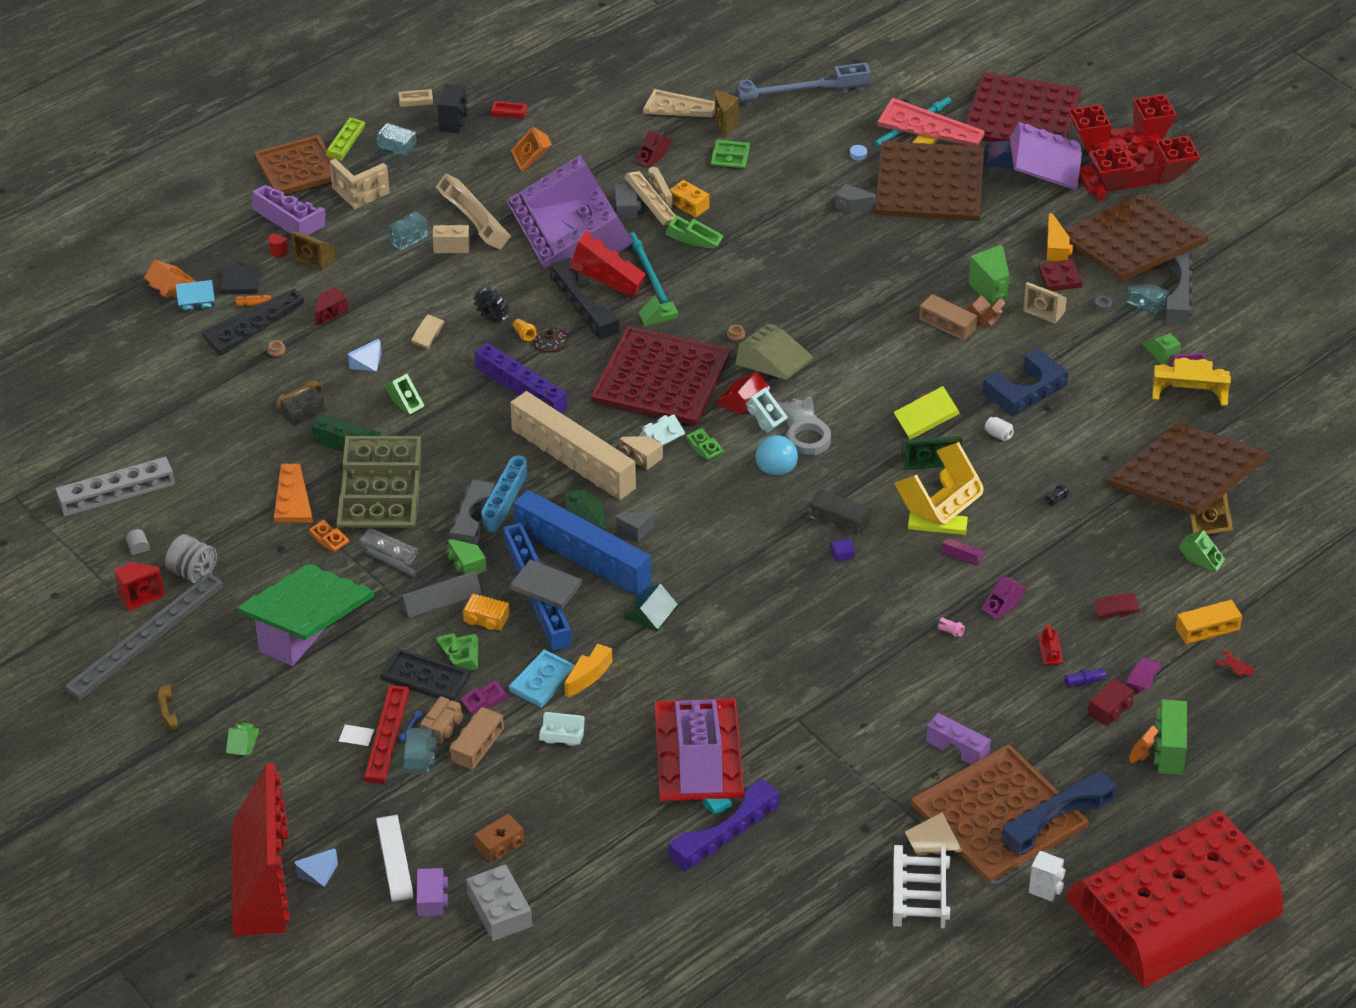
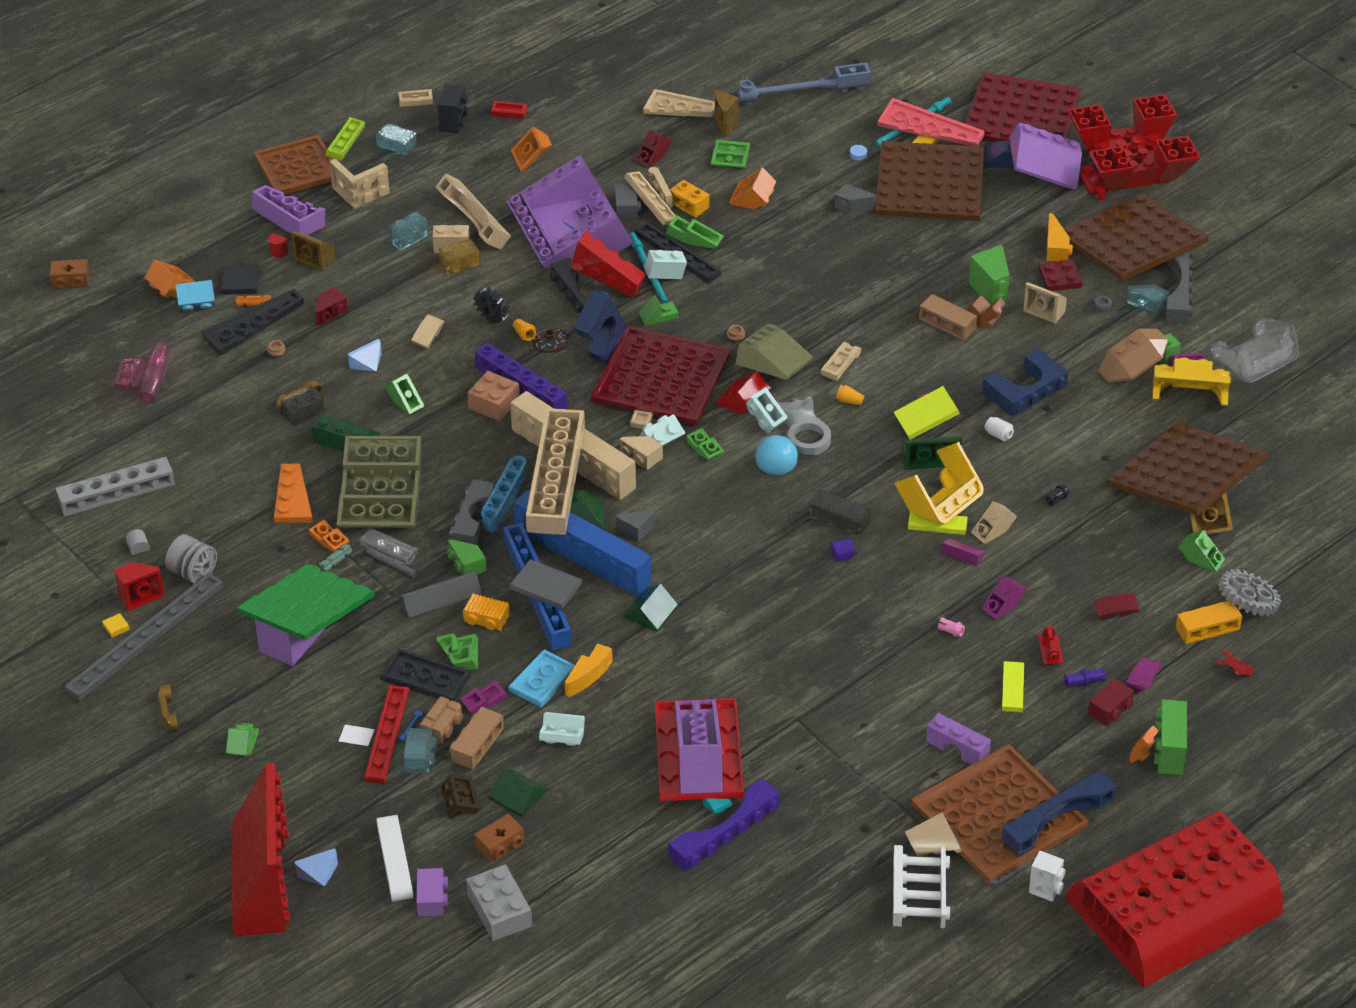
(69, 273): none -> dark orange brick
(115, 625): none -> yellow tile
(146, 374): none -> clear pink plate
(335, 558): none -> sand green axle
(459, 256): none -> clear yellow brick
(459, 795): none -> dark brown bracket
(493, 395): none -> nougat brick
(516, 791): none -> dark green slope
(555, 471): none -> tan brick
(600, 324): none -> dark blue arch
(640, 419): none -> tan tile
(665, 243): none -> black tile
(665, 264): none -> light aqua brick
(753, 190): none -> orange slope
(840, 361): none -> tan plate
(848, 395): none -> light orange cone
(993, 523): none -> tan slope
(1013, 687): none -> neon yellow tile
(1133, 355): none -> medium nougat wedge
(1249, 592): none -> light grey gear
(1270, 349): none -> clear windscreen

